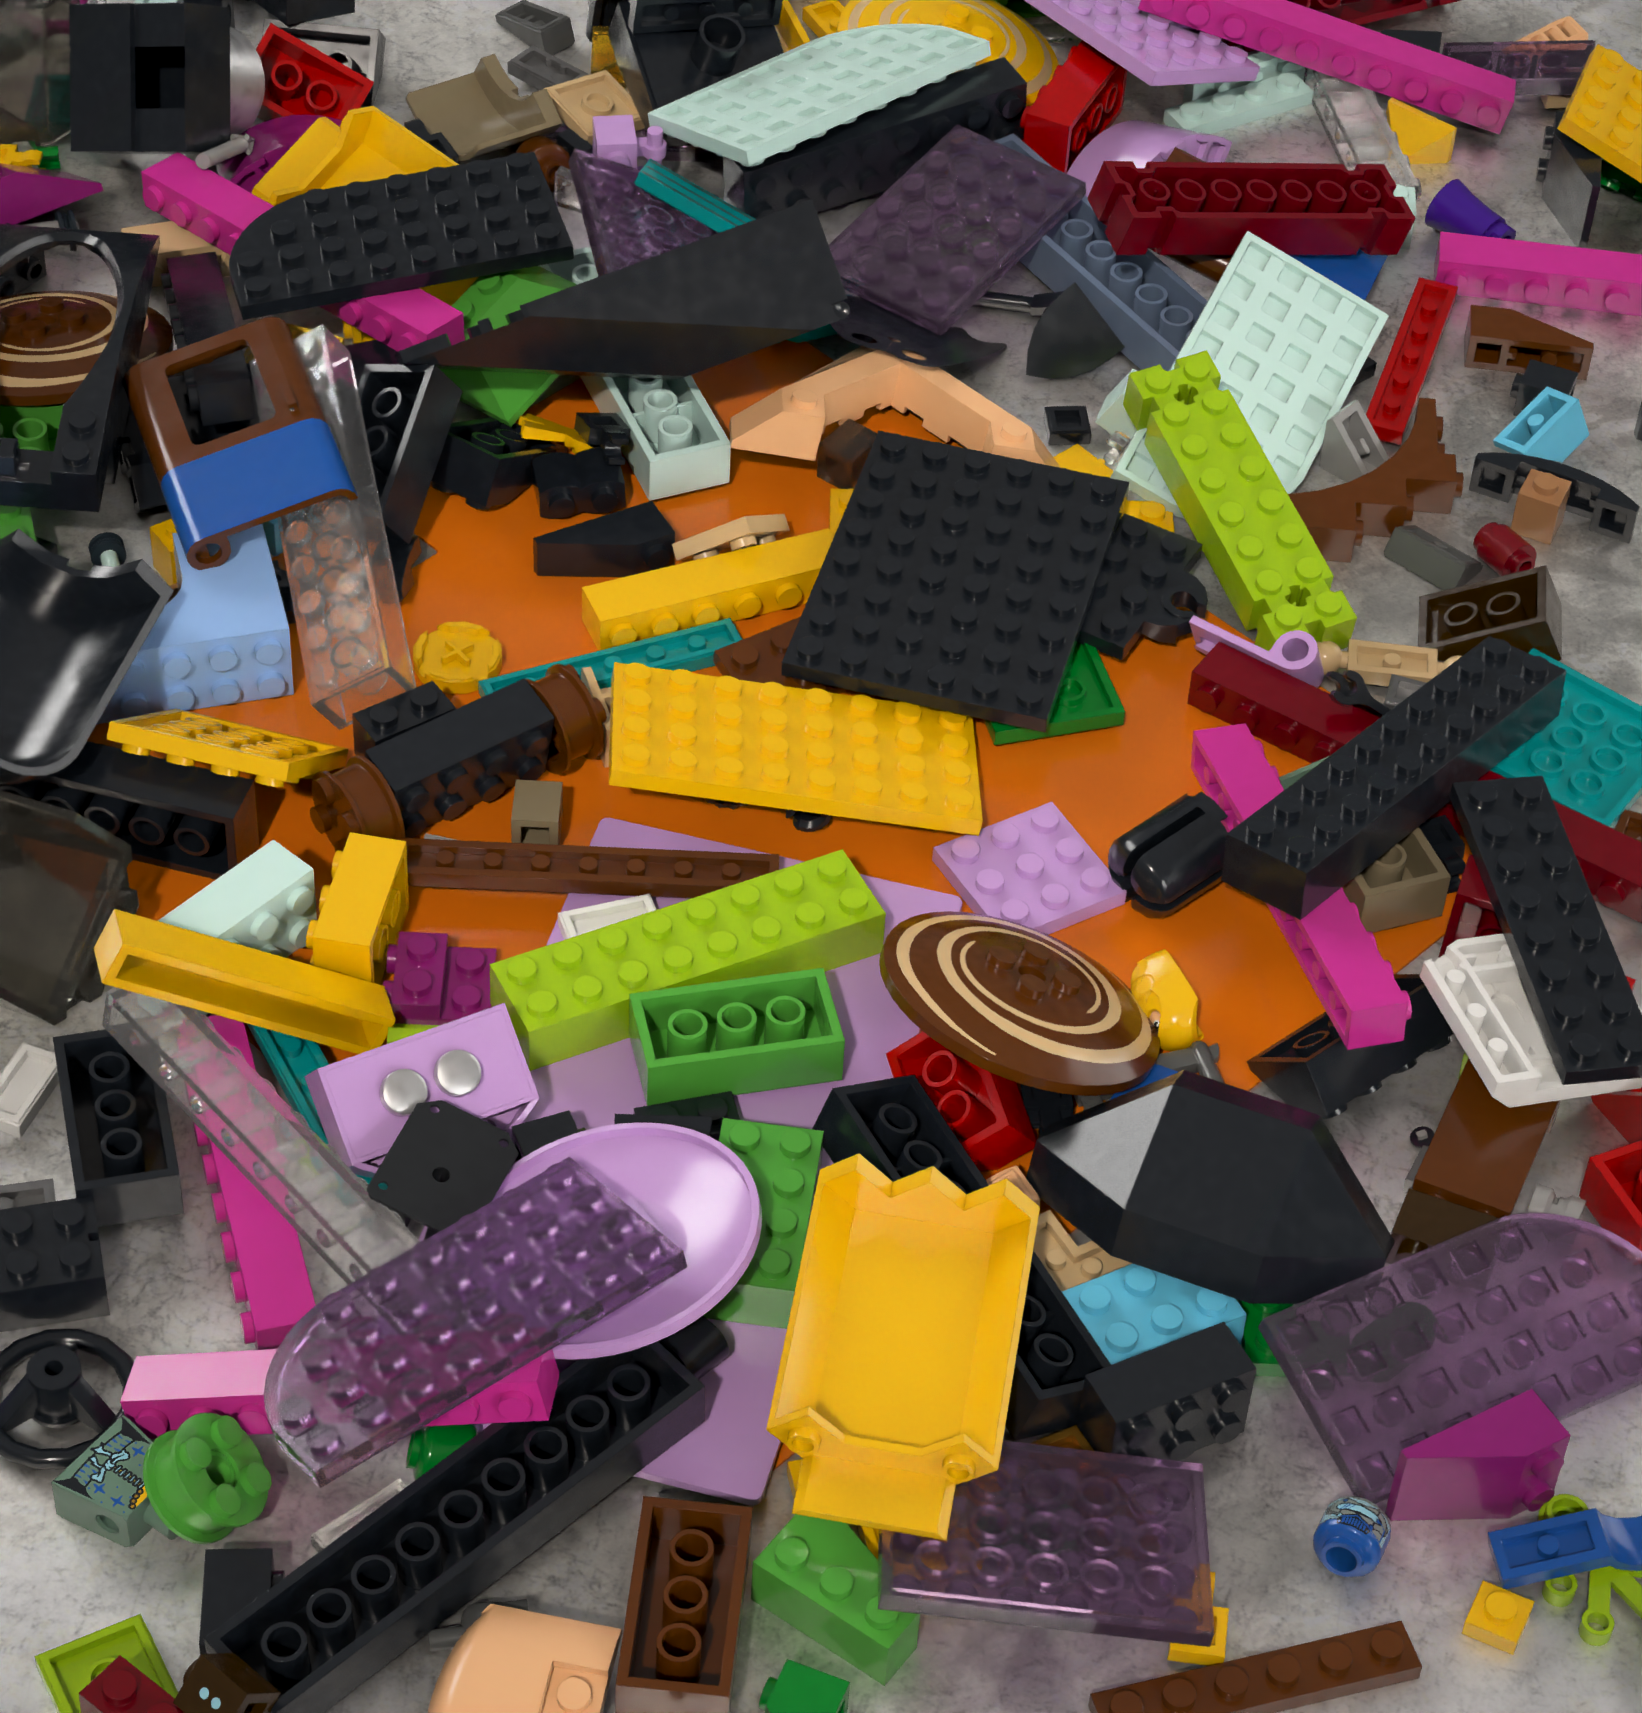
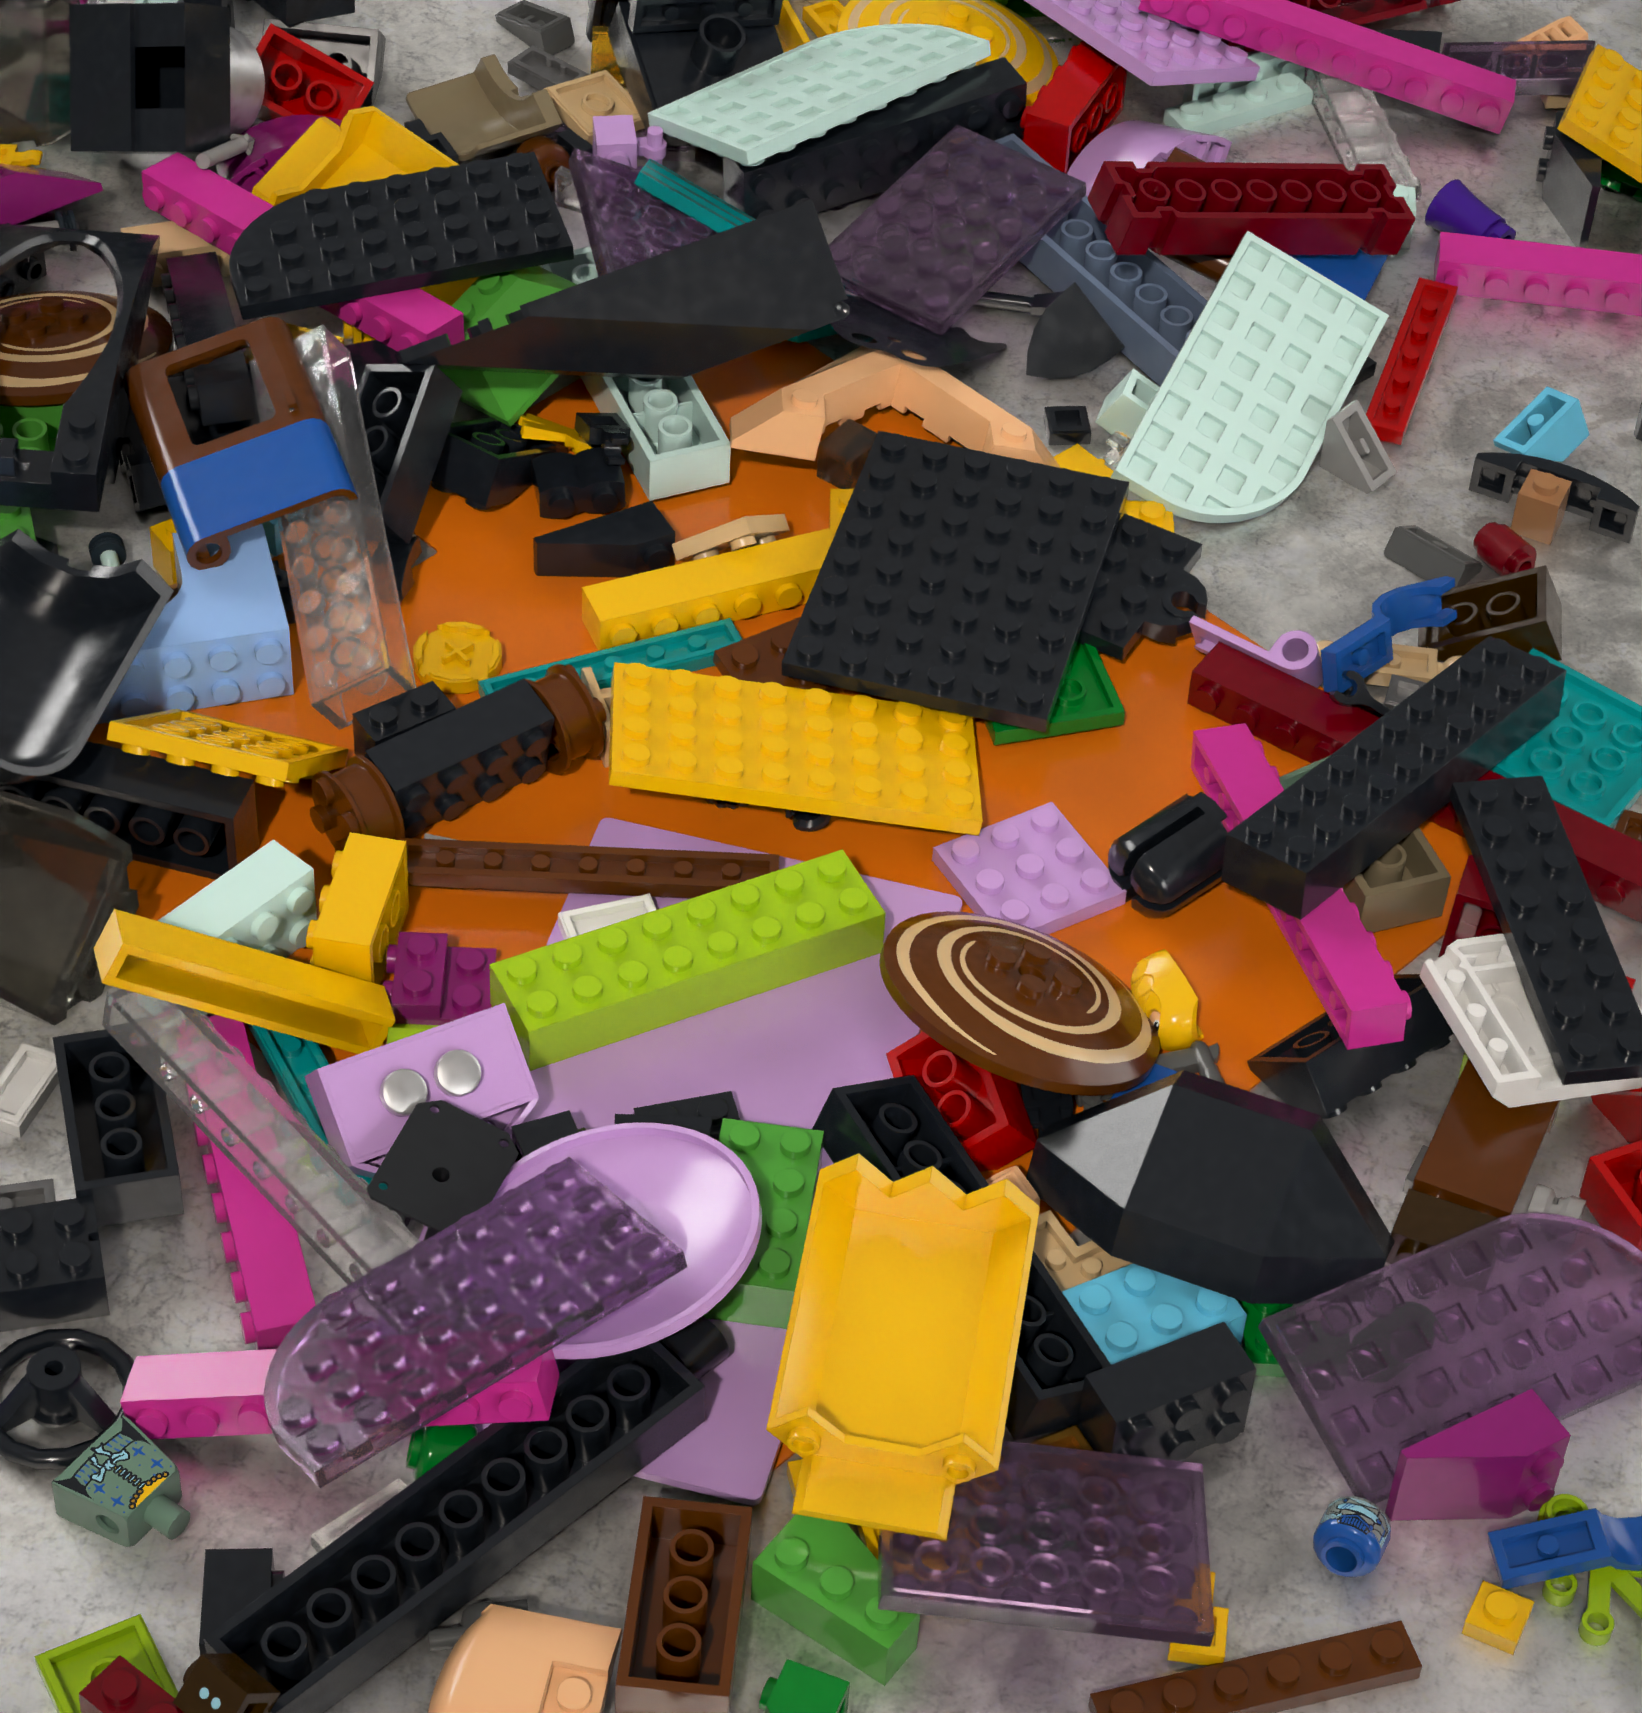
(50, 156): green hand -> none
(206, 1478): bright green wheel -> none
(537, 812): dark tan brick -> none
(736, 1036): bright green brick -> none
(1236, 503): lime brick -> none
(1371, 643): none -> blue piece
(1372, 505): reddish brown arch -> none
(1420, 134): yellow slope -> none
(1421, 1136): black piece -> none
(1447, 846): black plate -> none
(1508, 340): reddish brown slope -> none
(1536, 379): black brick -> none

